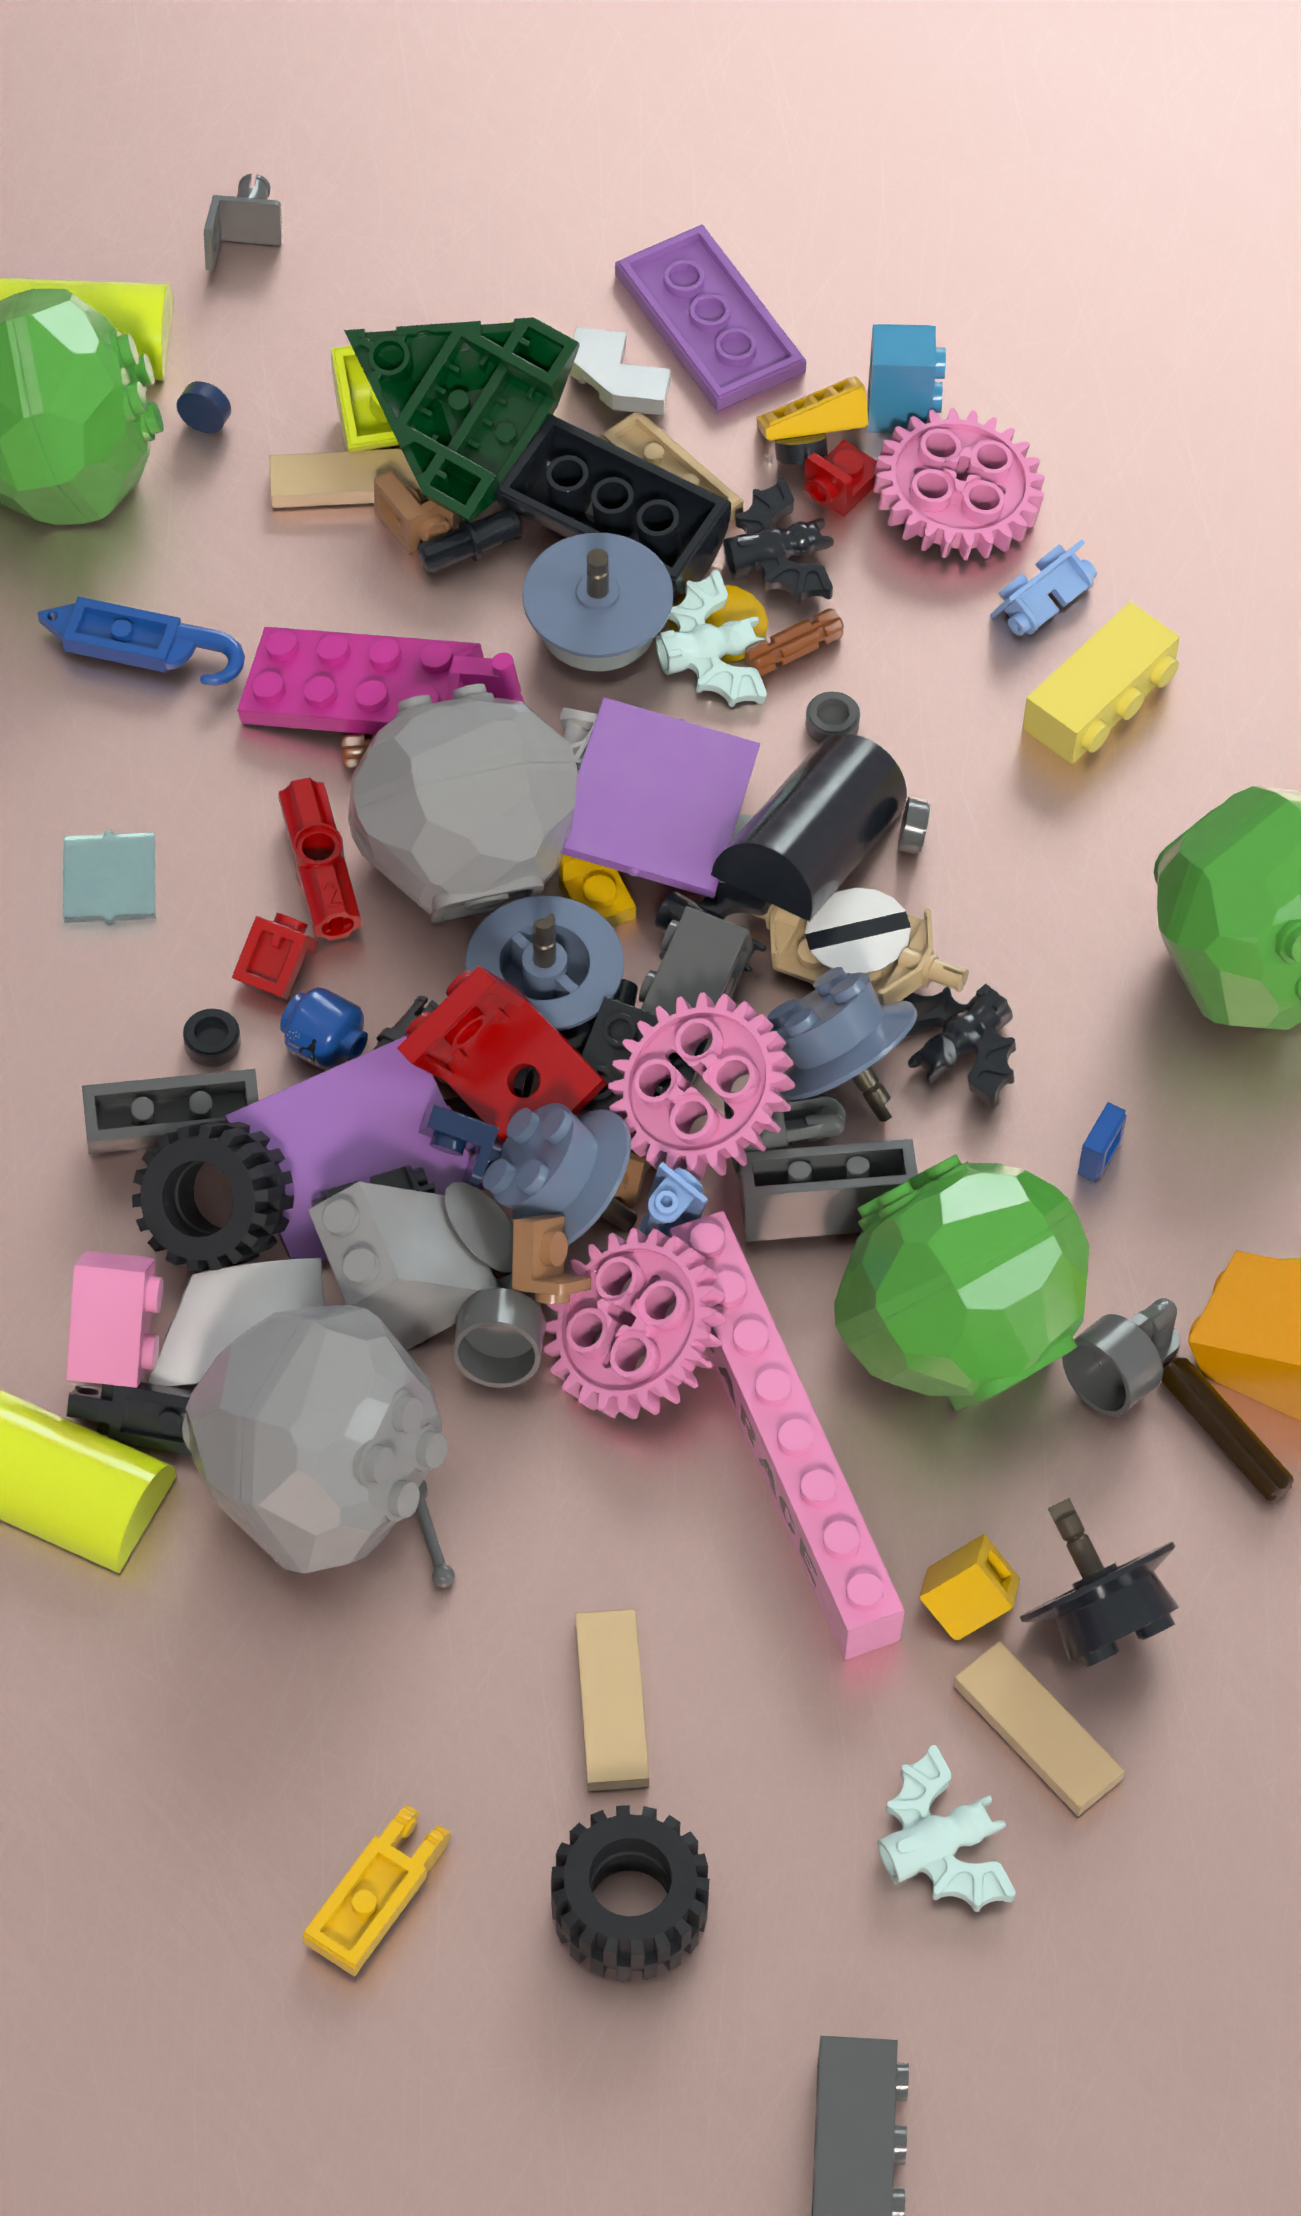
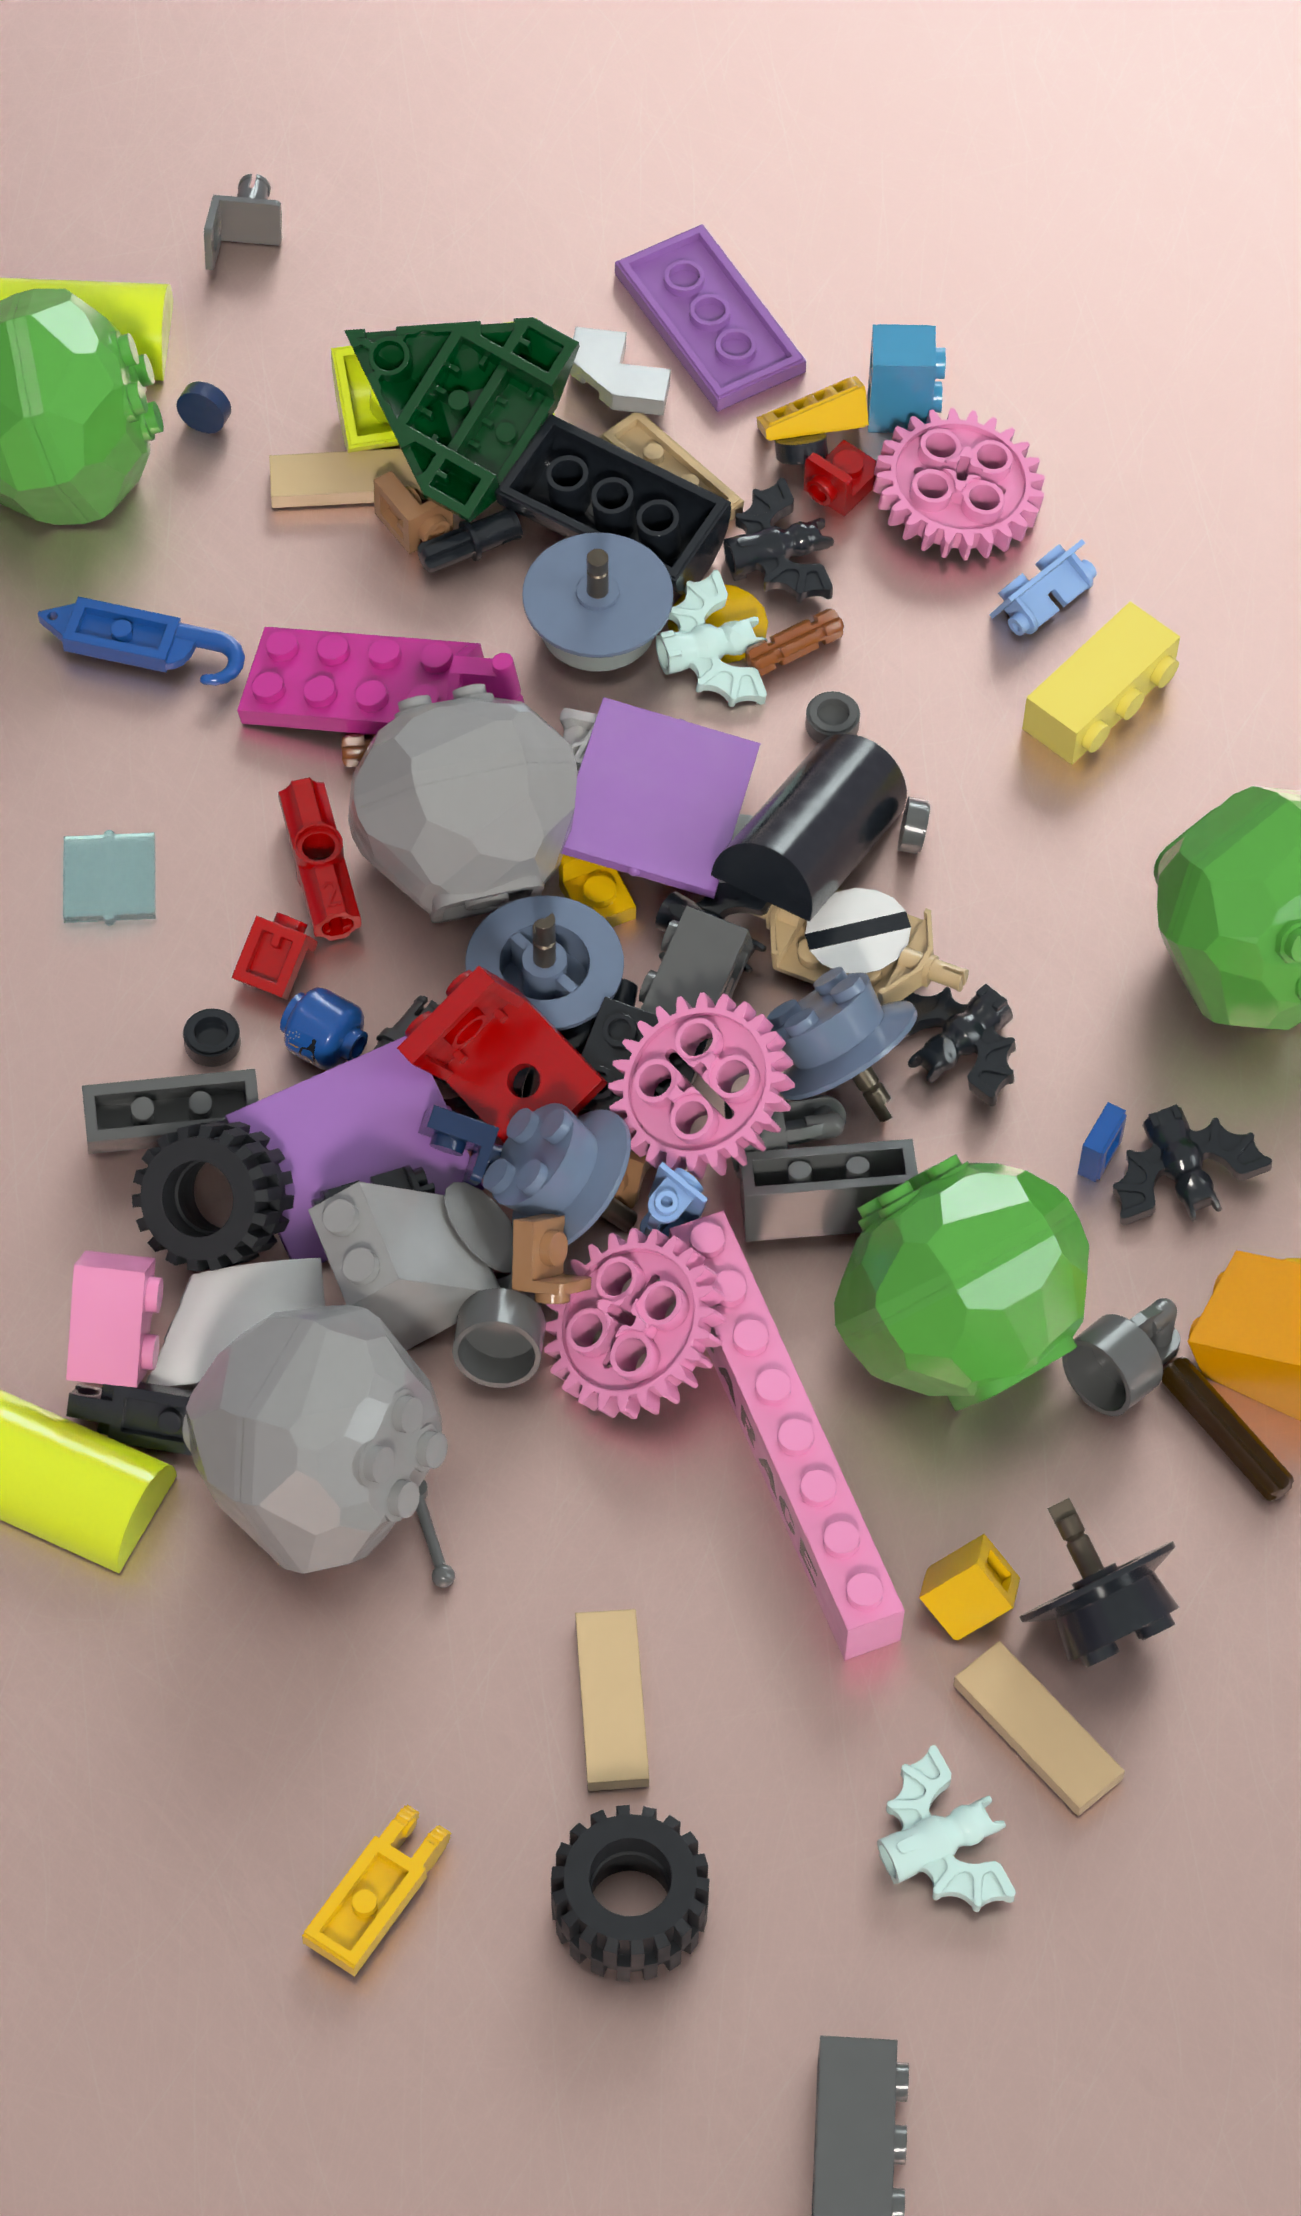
(1180, 1156): none -> black animal

